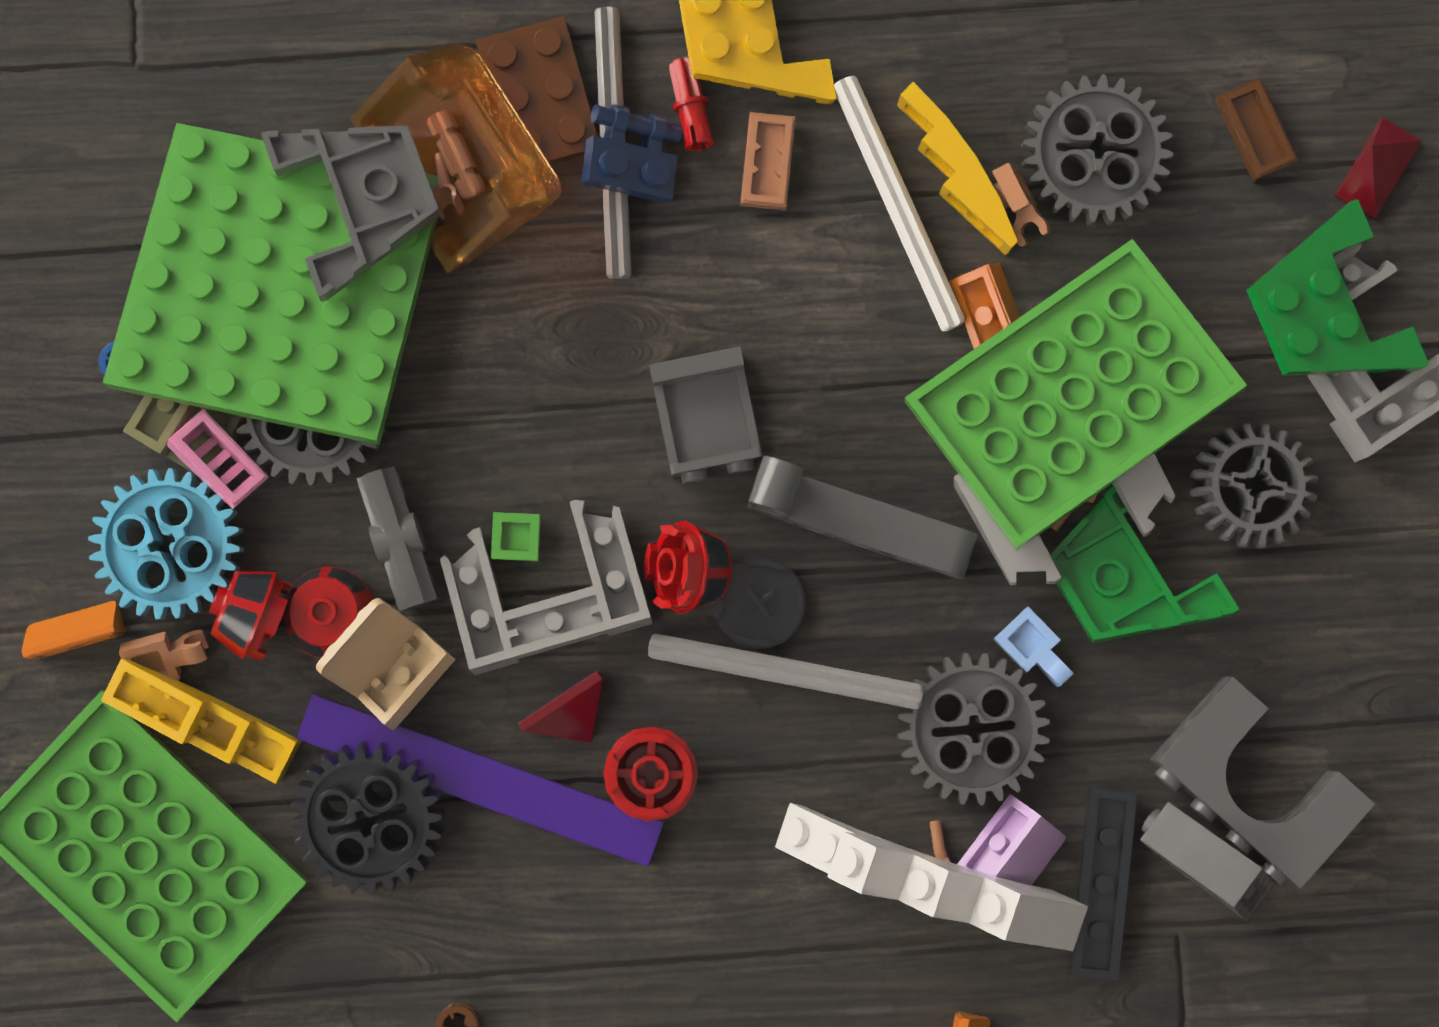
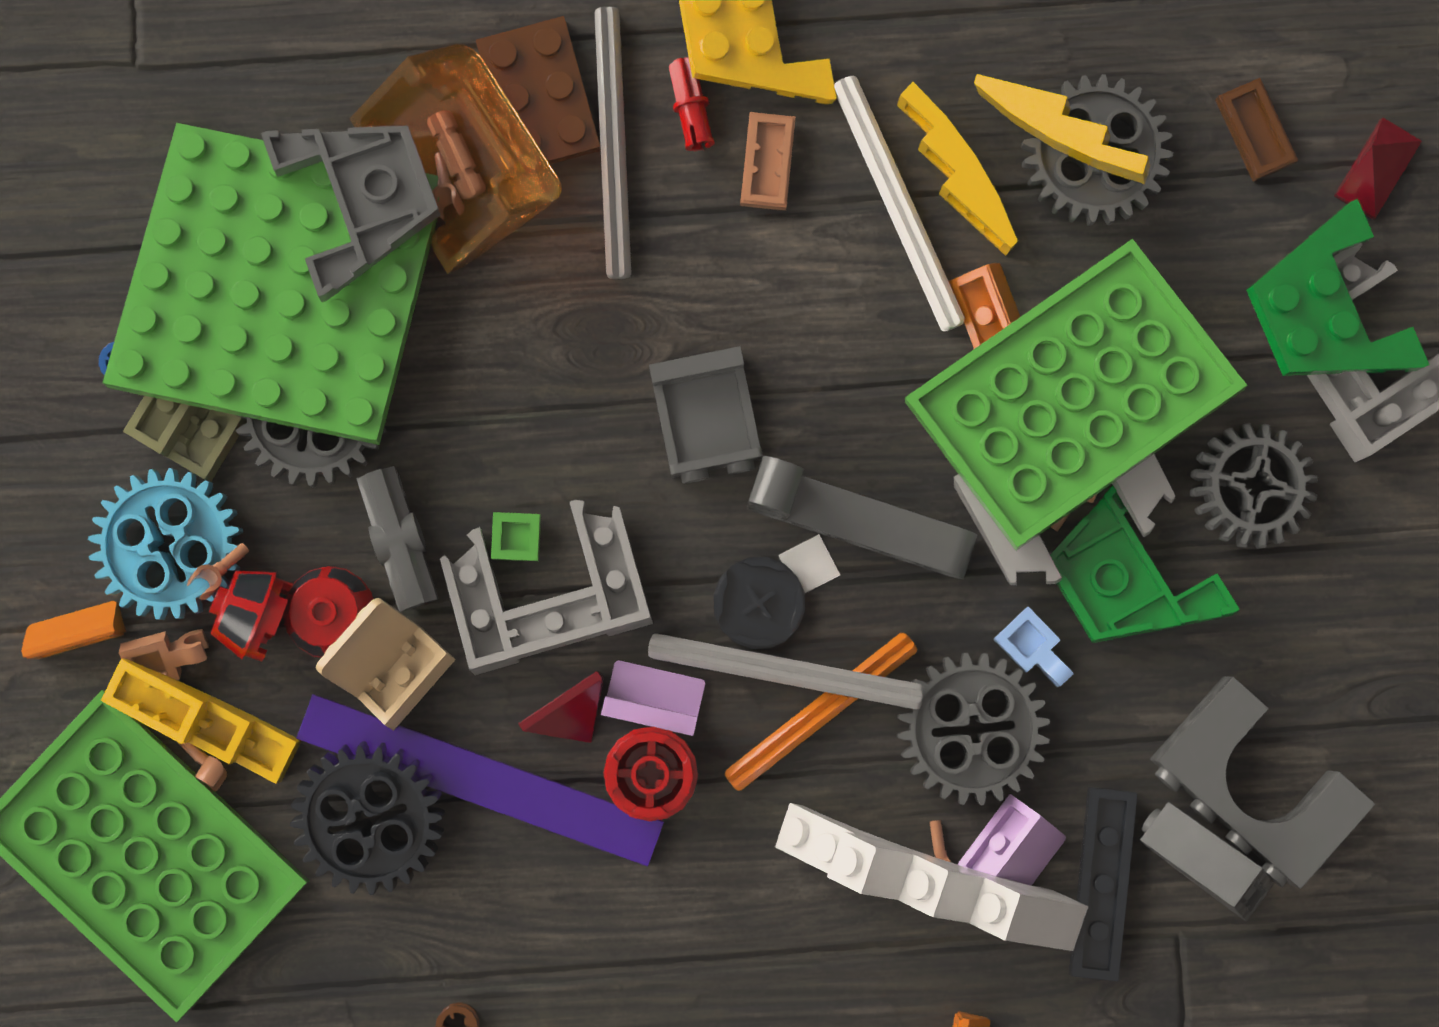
(205, 423): bright pink slope -> none
(211, 769): none -> nougat hand
(214, 573): none -> nougat hand
(629, 167): dark blue plate -> none
(653, 697): none -> lavender panel
(687, 567): red cone -> none
(810, 563): none -> white sticker
(814, 716): none -> orange axle
(1016, 195): nougat plate -> none
(1047, 119): none -> yellow slope

